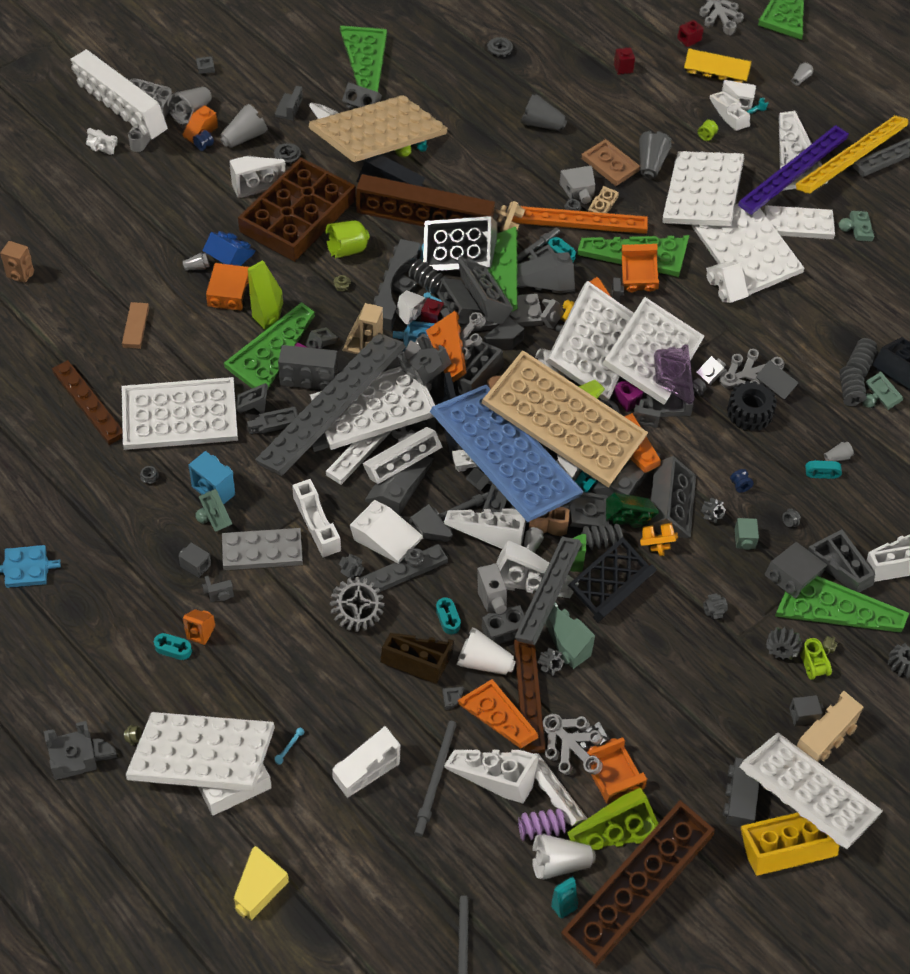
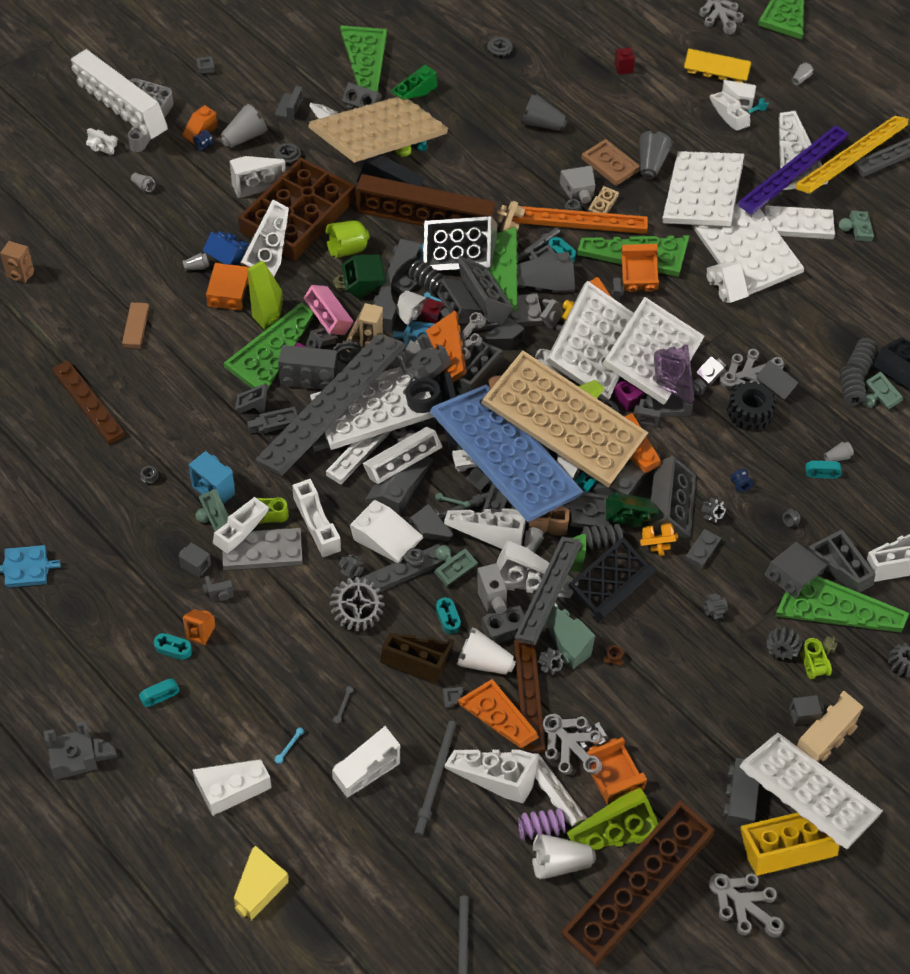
(132, 734): olive plate -> none
(144, 182): none -> light grey cone
(159, 692): none -> teal beam
(179, 413): white plate -> none
(187, 102): light grey cone -> none
(201, 751): white plate -> none
(240, 525): none -> white slope
(268, 239): none -> white wedge
(273, 515): none -> lime piece
(328, 310): none -> bright pink brick
(337, 719): none -> dark grey hinge
(343, 355): none -> dark grey gear
(363, 274): none -> dark green slope
(417, 84): none -> green slope
(421, 385): none -> black tyre
(439, 497): none -> sand green hinge
(454, 566): none -> sand green plate
(565, 898): teal slope -> none
(614, 650): none -> reddish brown plate
(690, 33): dark red brick -> none
(703, 548): none -> dark grey plate
(707, 130): lime wheel -> none
(744, 901): none -> light grey plant
(746, 533): sand green brick -> none

